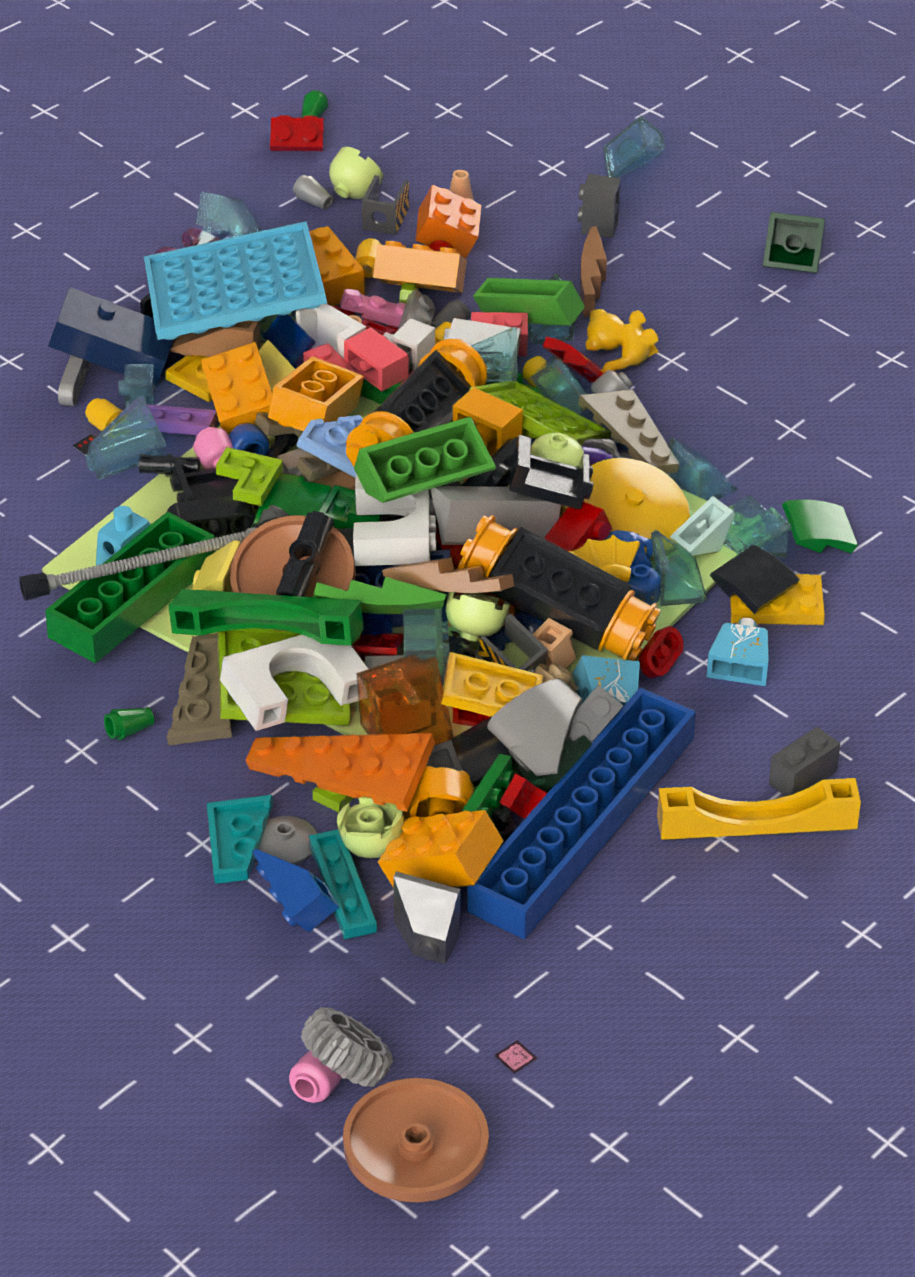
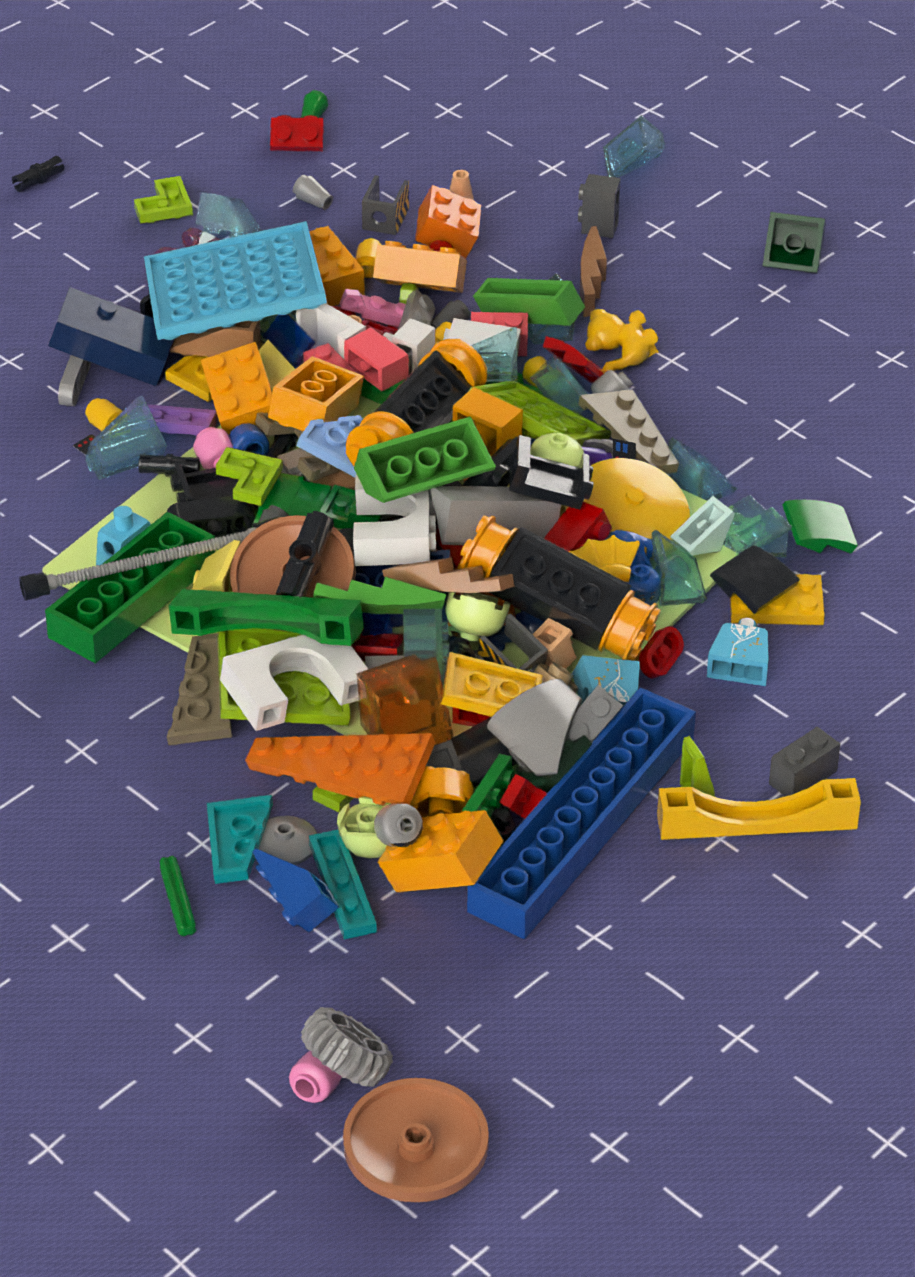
(38, 173): none -> black pin
(126, 722): green cone -> none
(137, 382): clear light blue brick -> none
(169, 203): none -> lime plate
(177, 896): none -> green axle
(352, 174): yellowish green cylinder -> none
(398, 825): none -> light grey head
(427, 916): slope -> none
(515, 1056): clear pink sticker -> none
(623, 449): none -> black sticker
(694, 768): none -> lime slope

